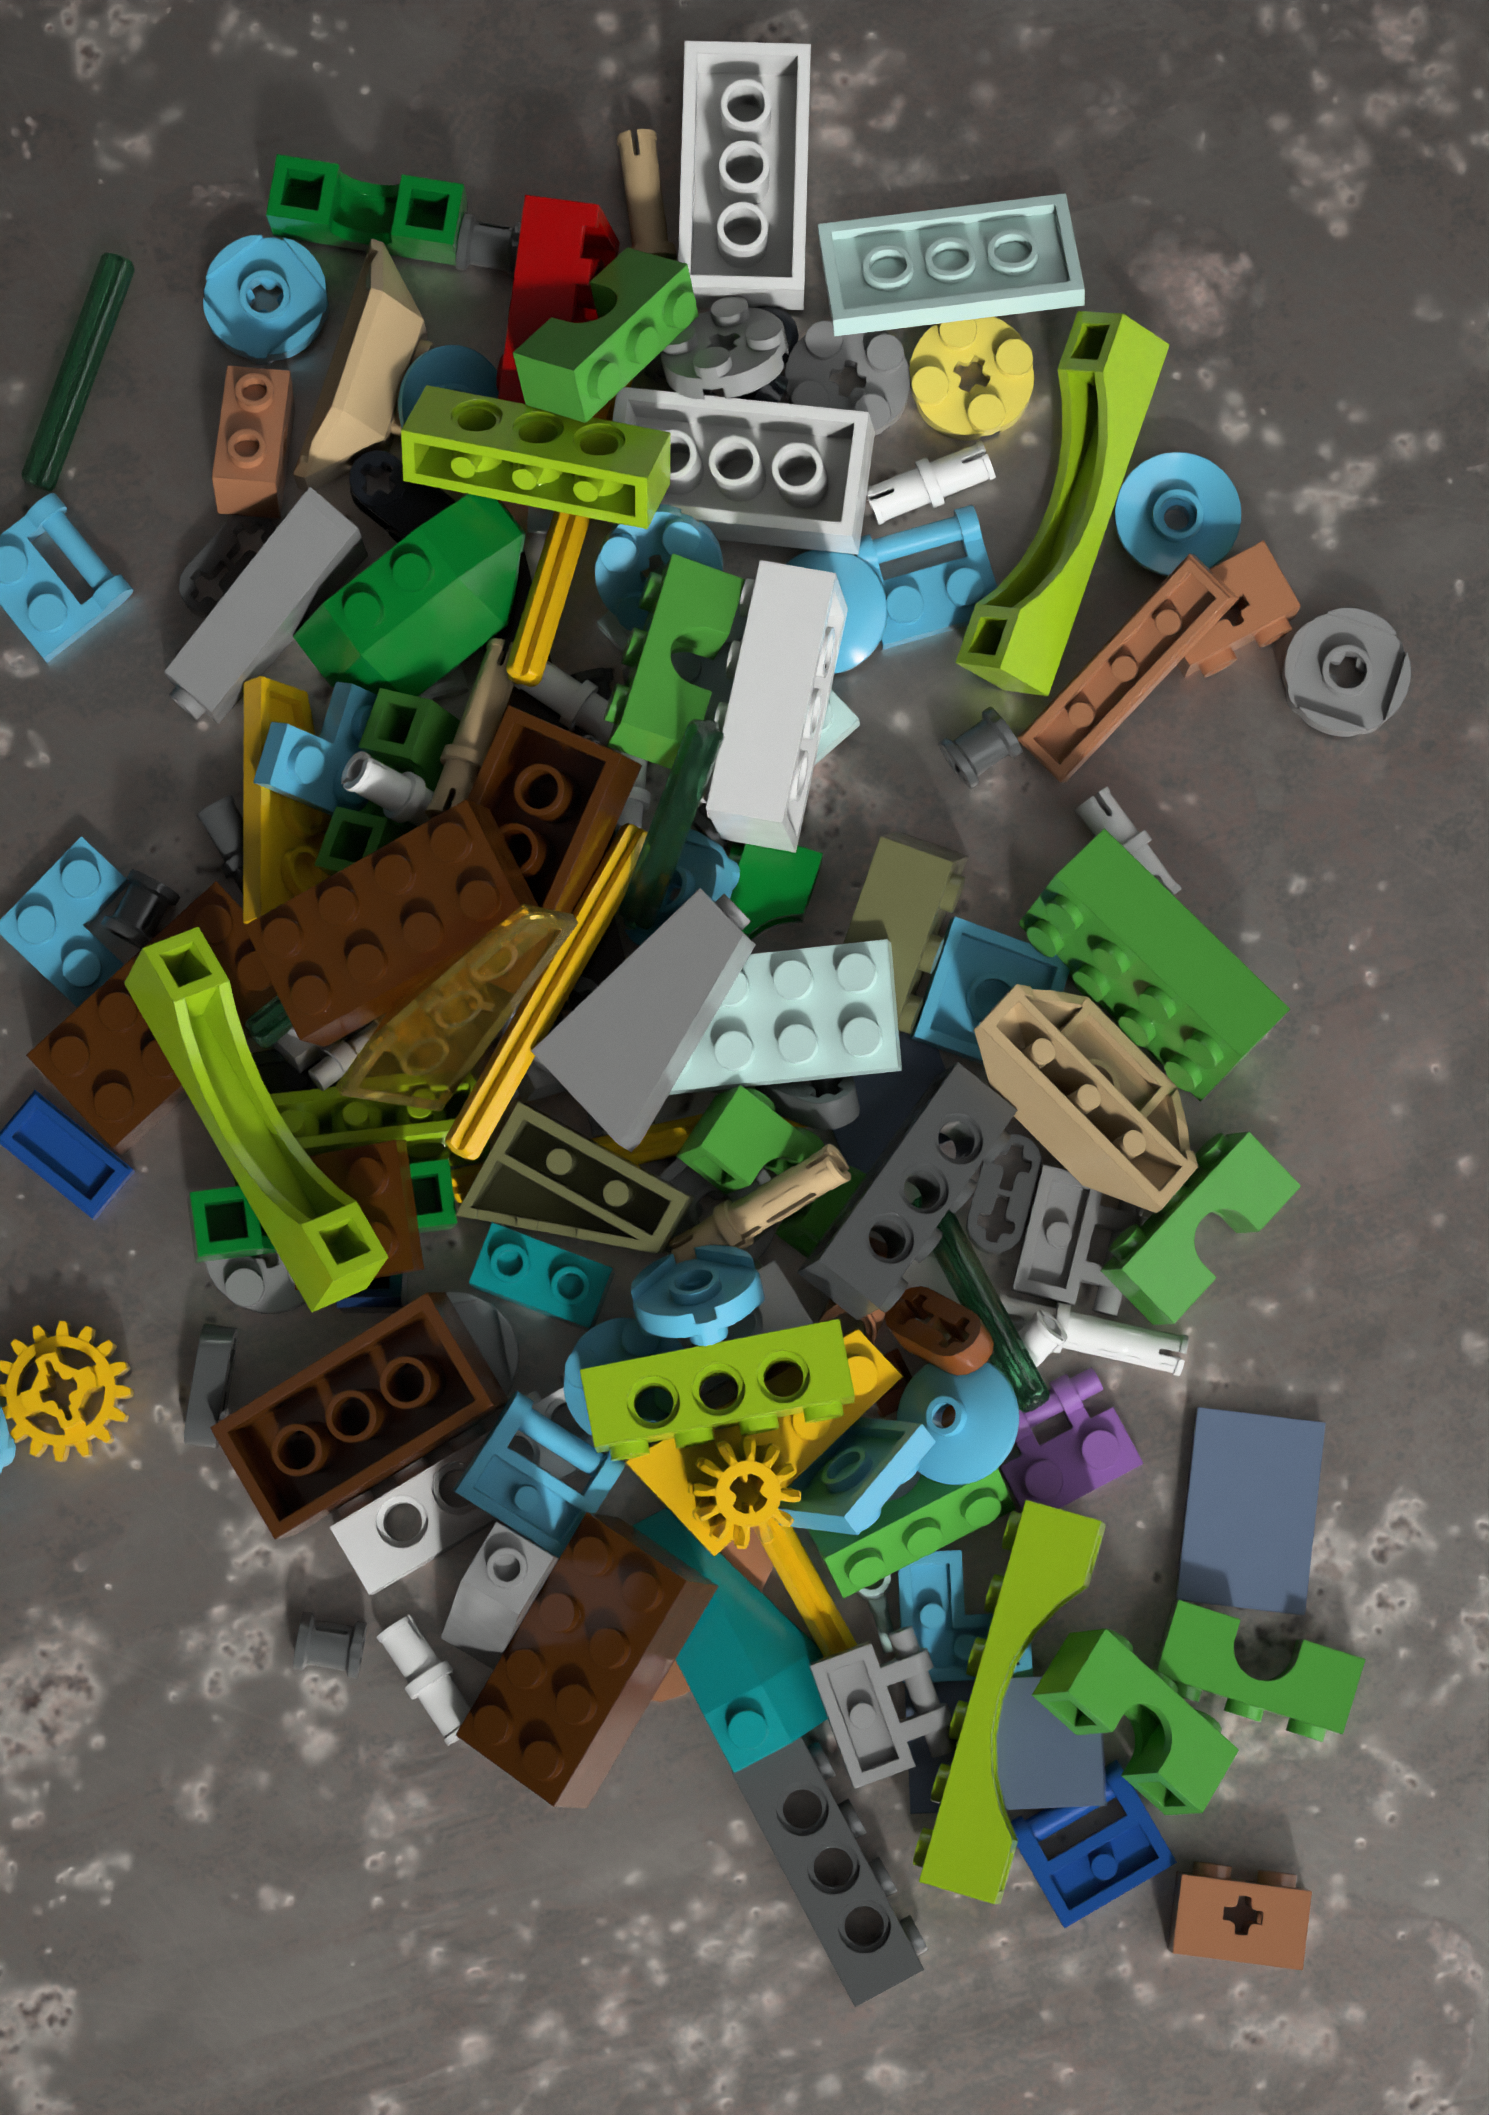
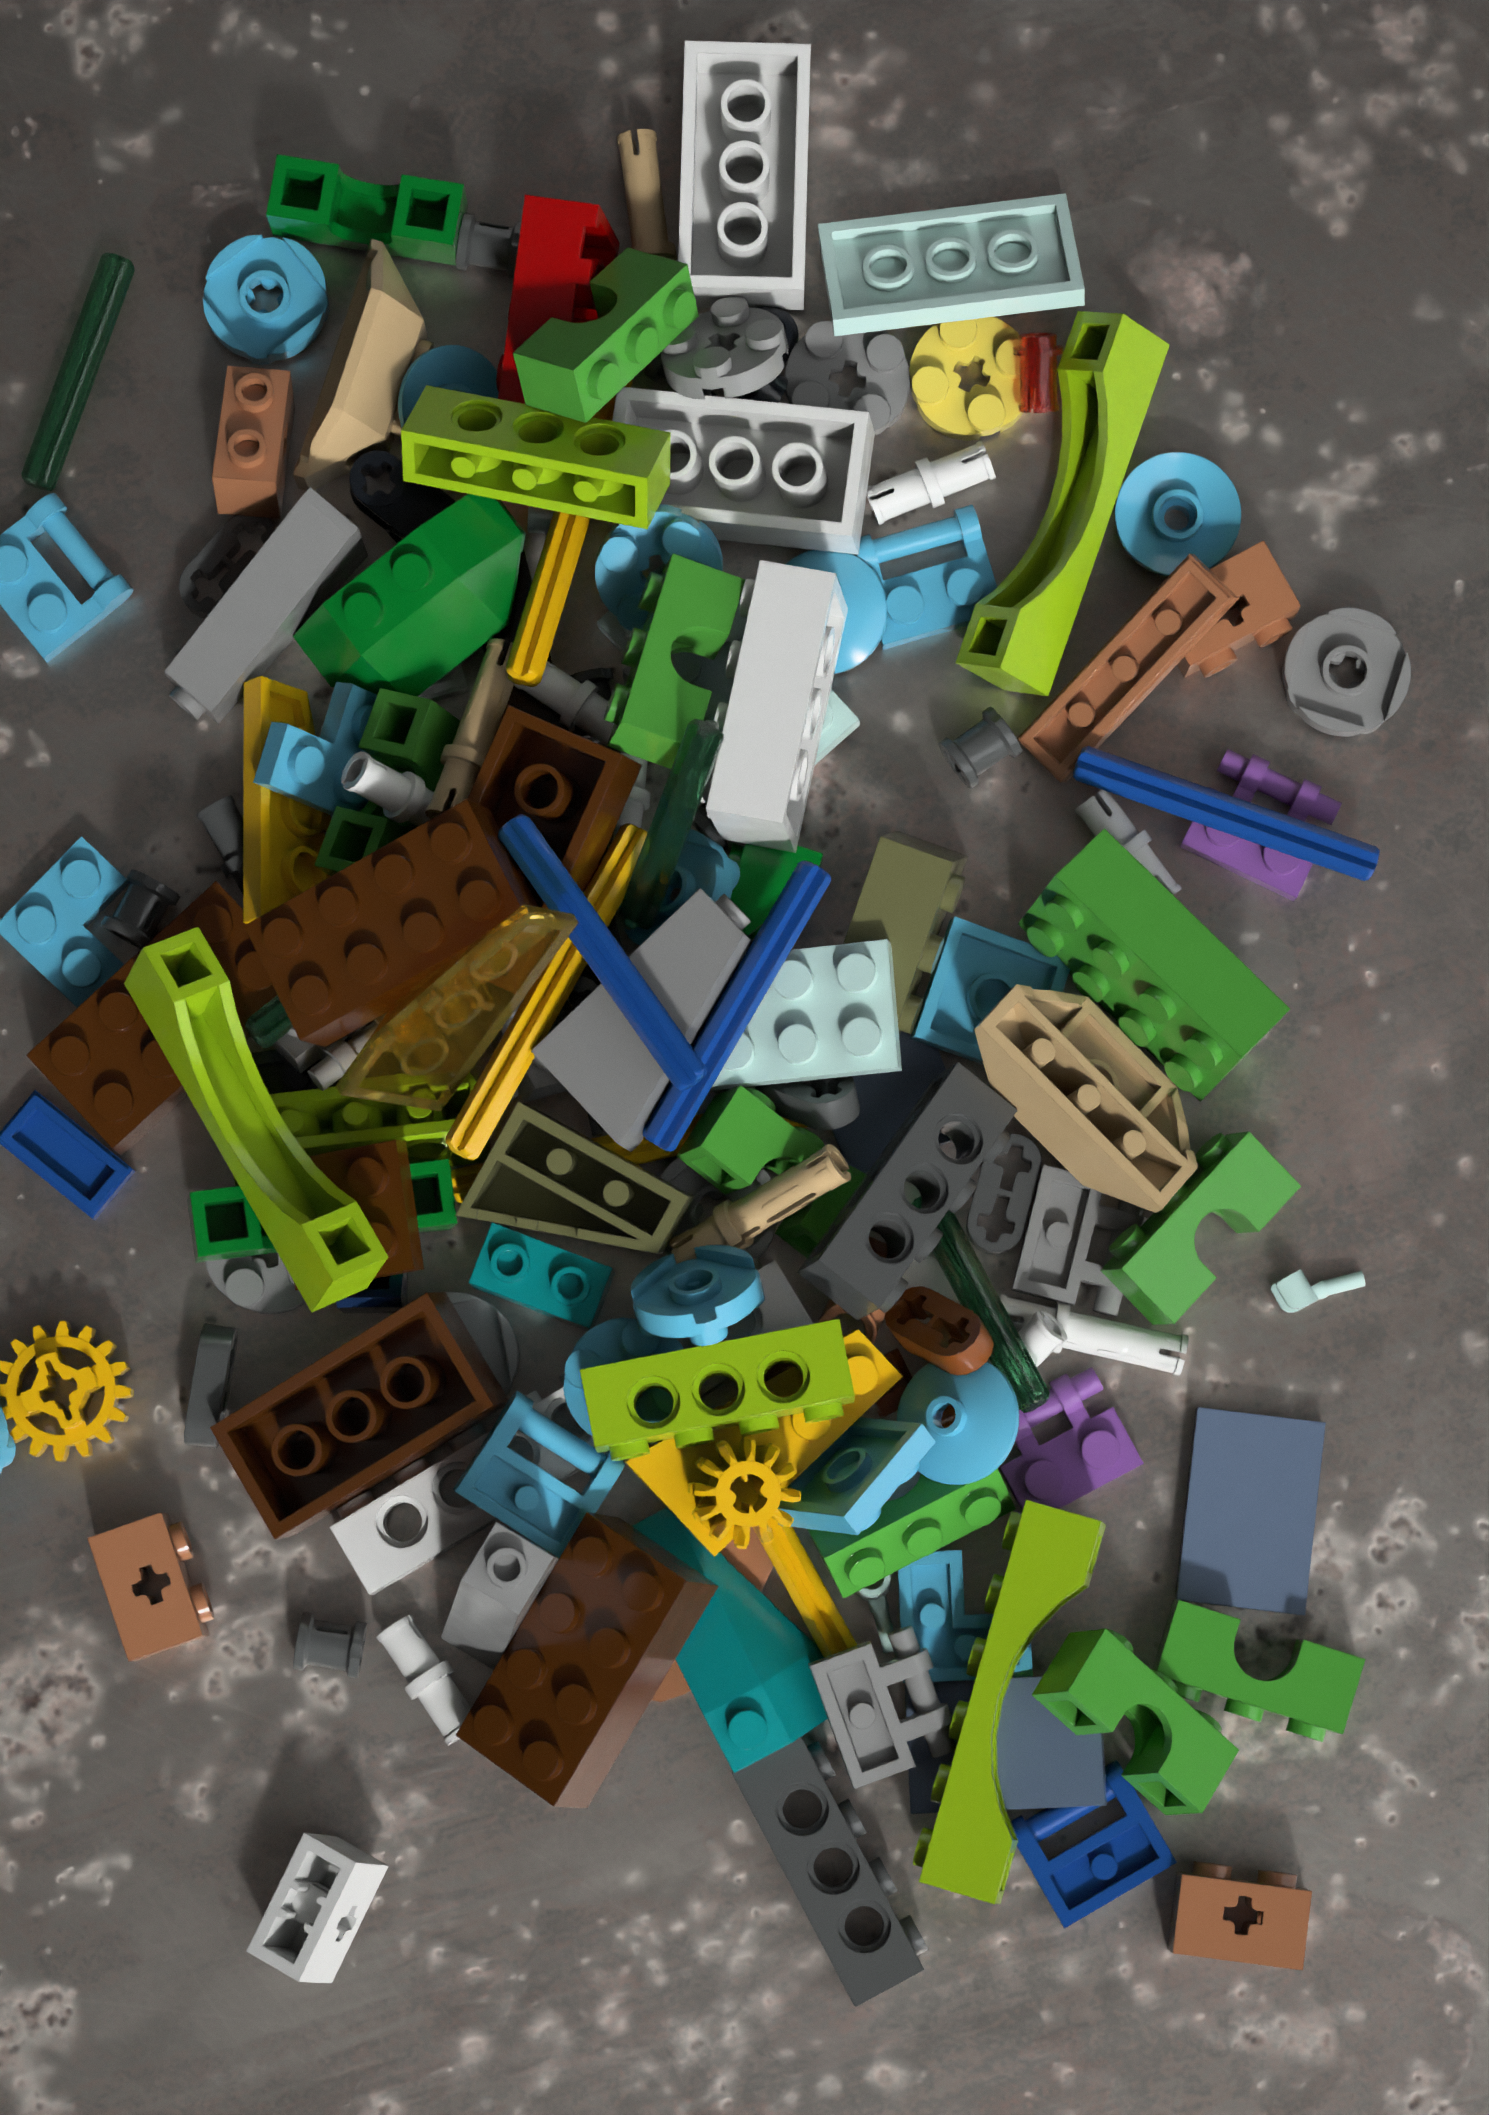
(123, 1562): none -> nougat brick
(317, 1908): none -> white brick
(603, 953): none -> blue axle
(740, 1000): none -> blue axle
(1038, 371): none -> clear red pin
(1226, 813): none -> blue axle
(1252, 861): none -> medium lavender plate
(1296, 1293): none -> light aqua hand

